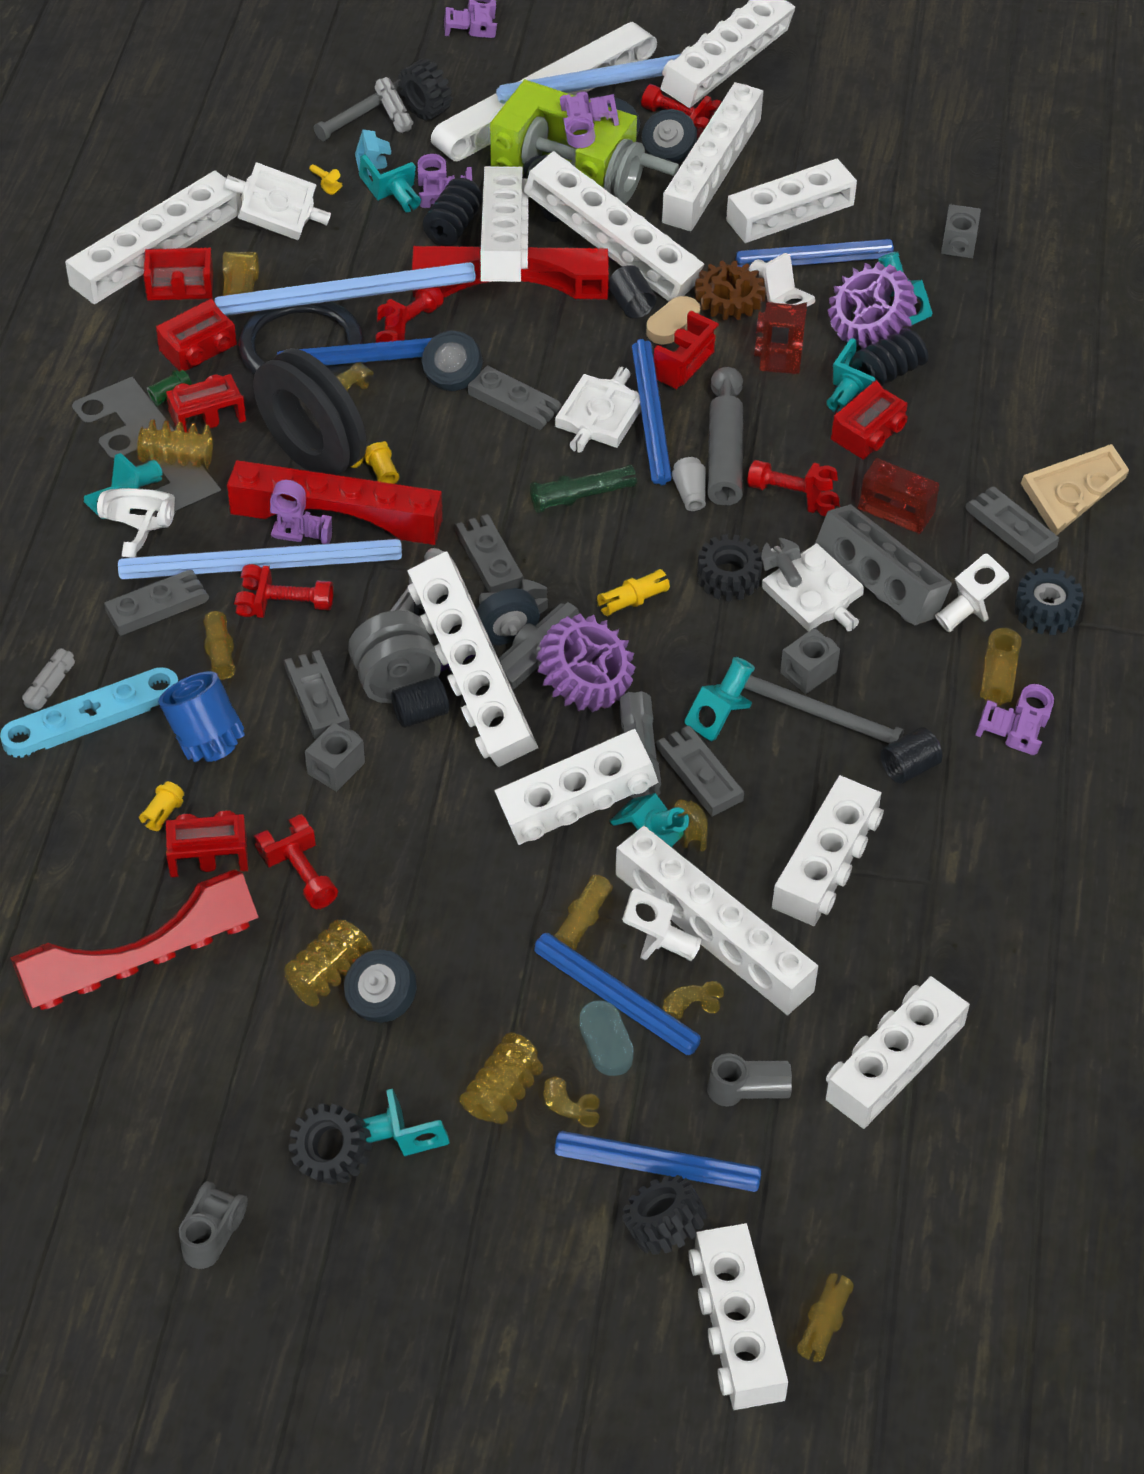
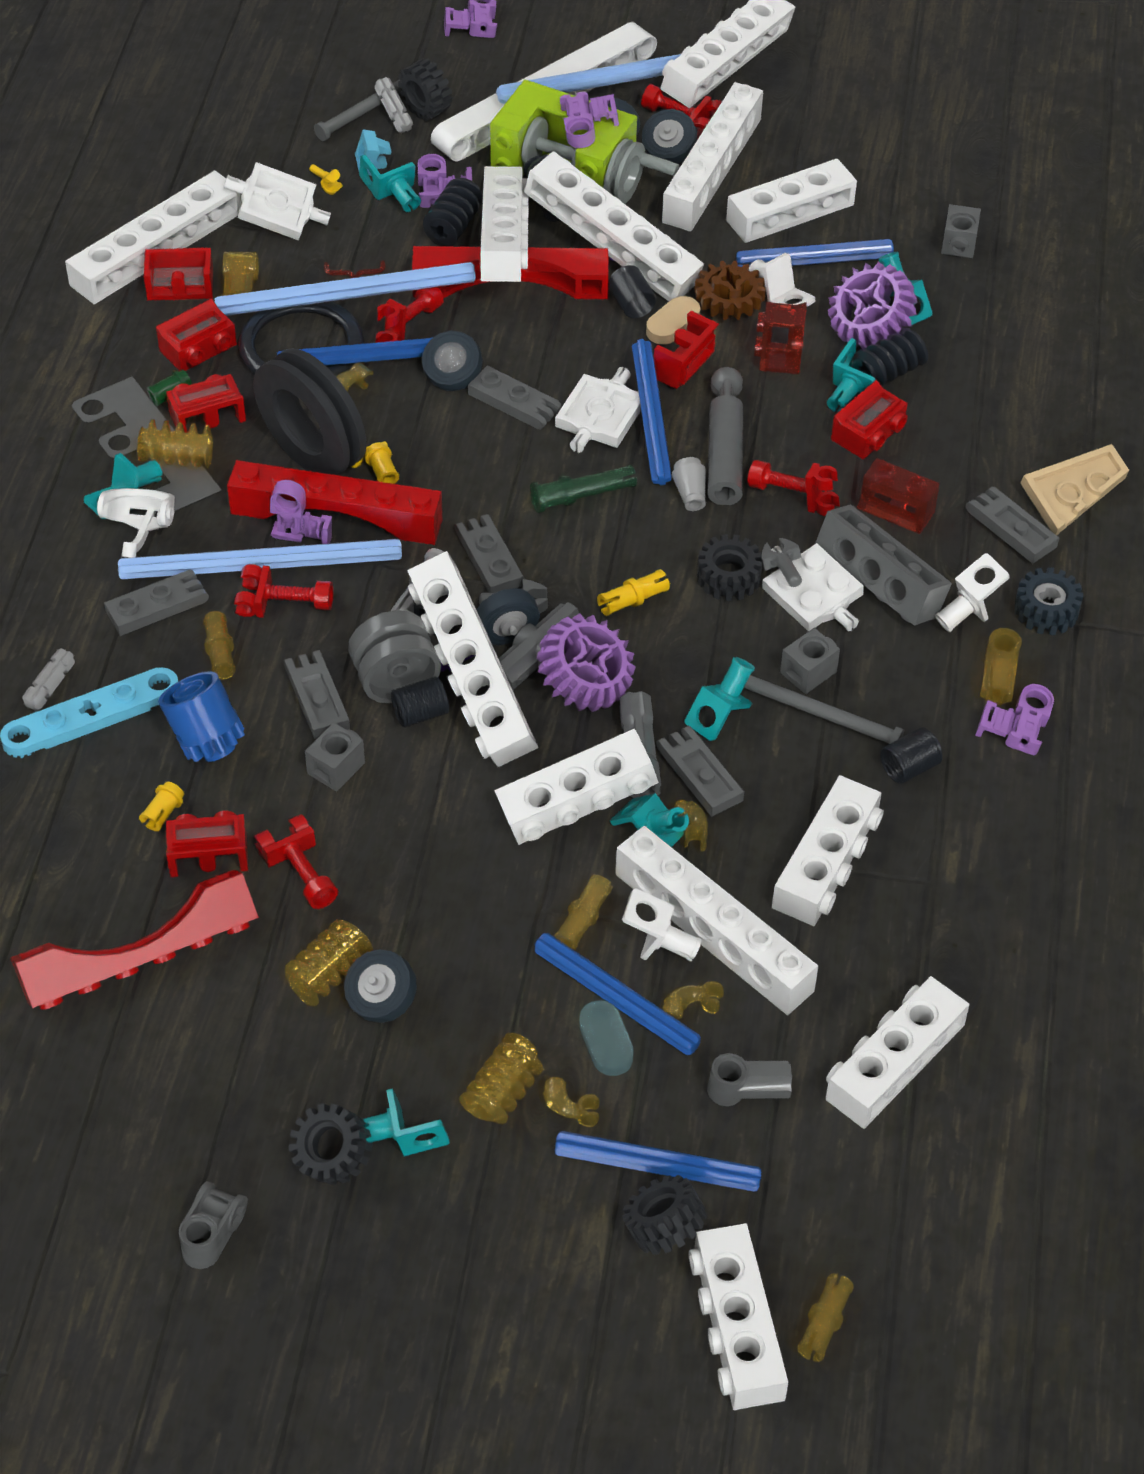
(351, 274): none -> clear red piece

